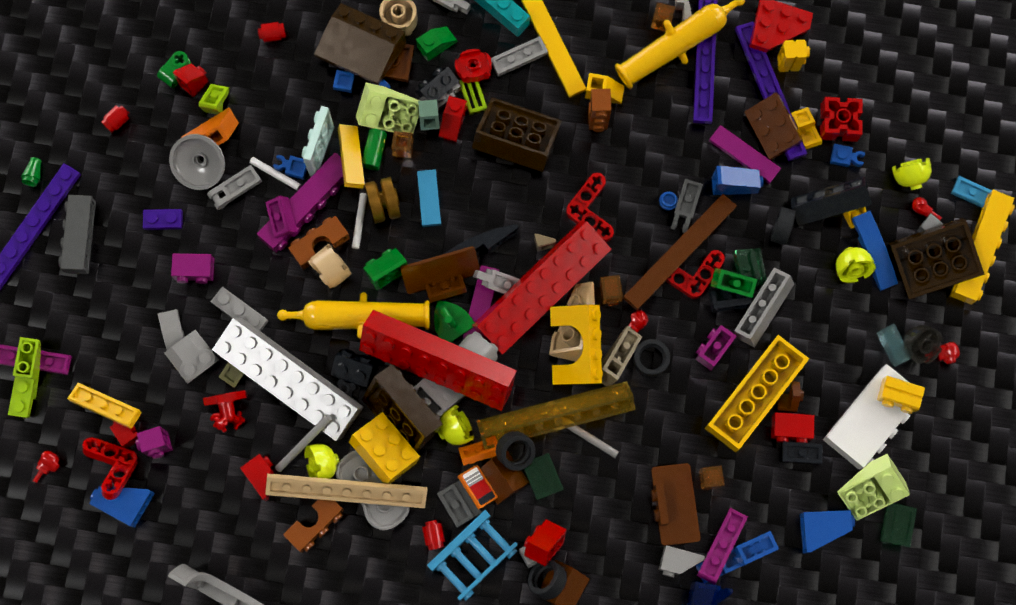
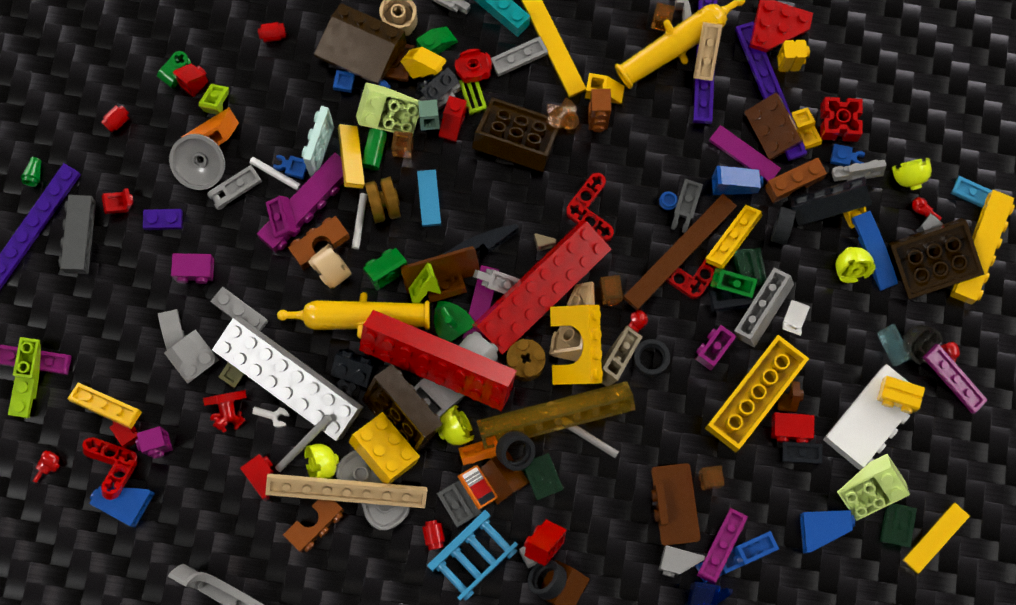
(117, 202): none -> red bracket
(272, 415): none -> white bar
(422, 62): none -> yellow slope
(424, 282): none -> lime slope
(523, 349): none -> pearl gold brick
(560, 115): none -> clear orange plate
(707, 51): none -> tan tile
(733, 237): none -> yellow plate
(788, 182): none -> dark orange arch
(795, 317): none -> white bracket
(869, 170): none -> light grey hinge
(936, 538): none -> yellow tile
(955, 378): none -> magenta tile

